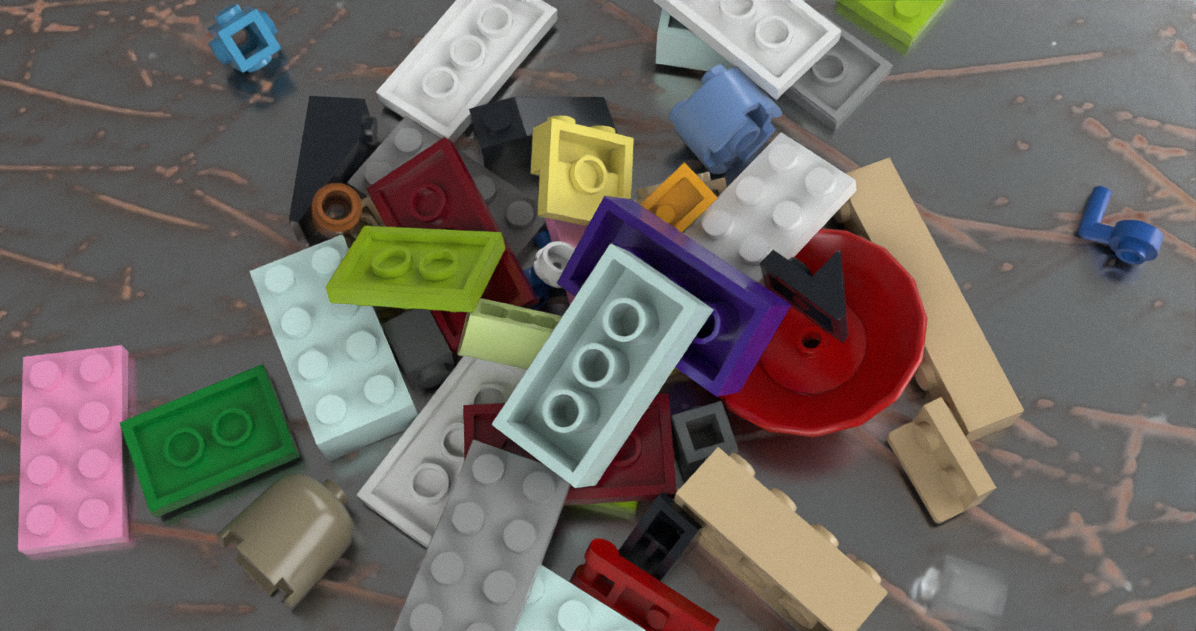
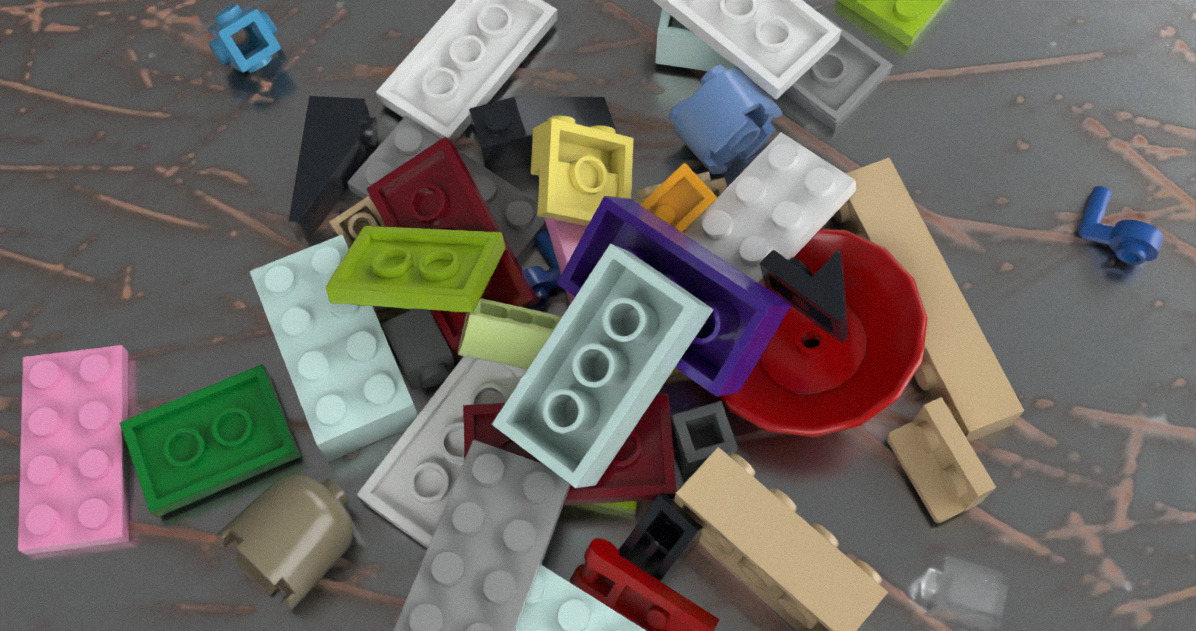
(336, 196): dark orange brick -> none
(552, 261): white plate -> none

